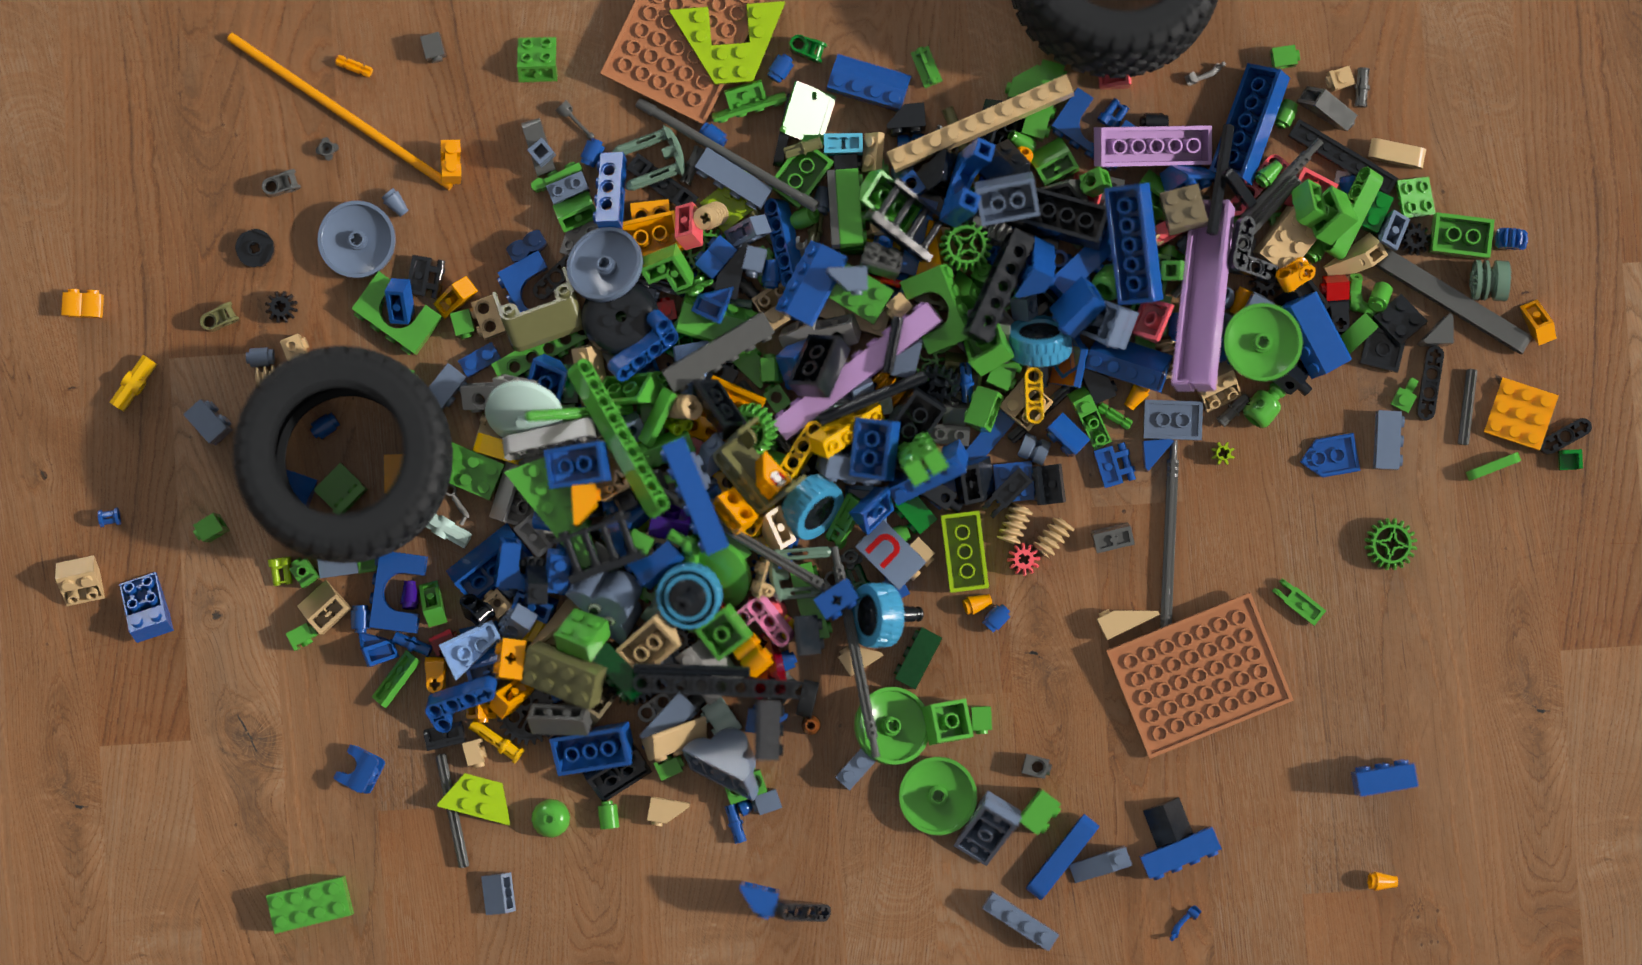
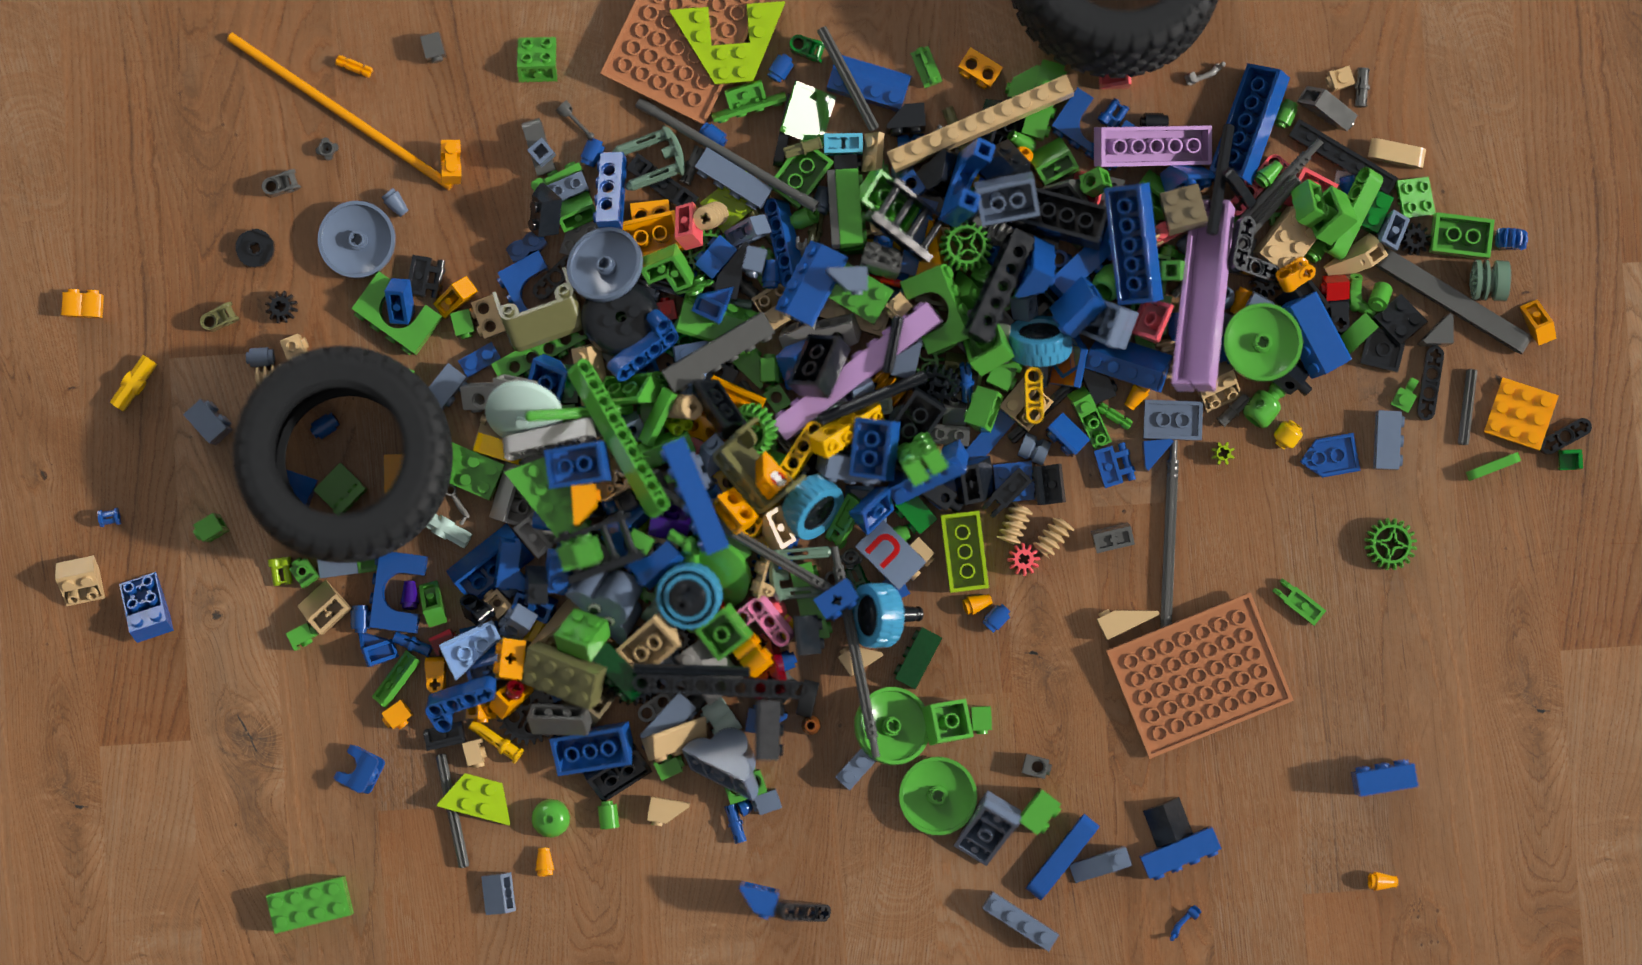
(397, 715): none -> light orange brick
(516, 685): none -> dark red bush
(534, 561): dark grey gear -> none
(544, 863): none -> light orange cone
(545, 211): none -> black slope
(580, 553): none -> bright green brick
(847, 78): none -> dark grey axle
(983, 64): none -> light orange brick
(1284, 57): bright green brick -> none
(1288, 434): none -> yellow head

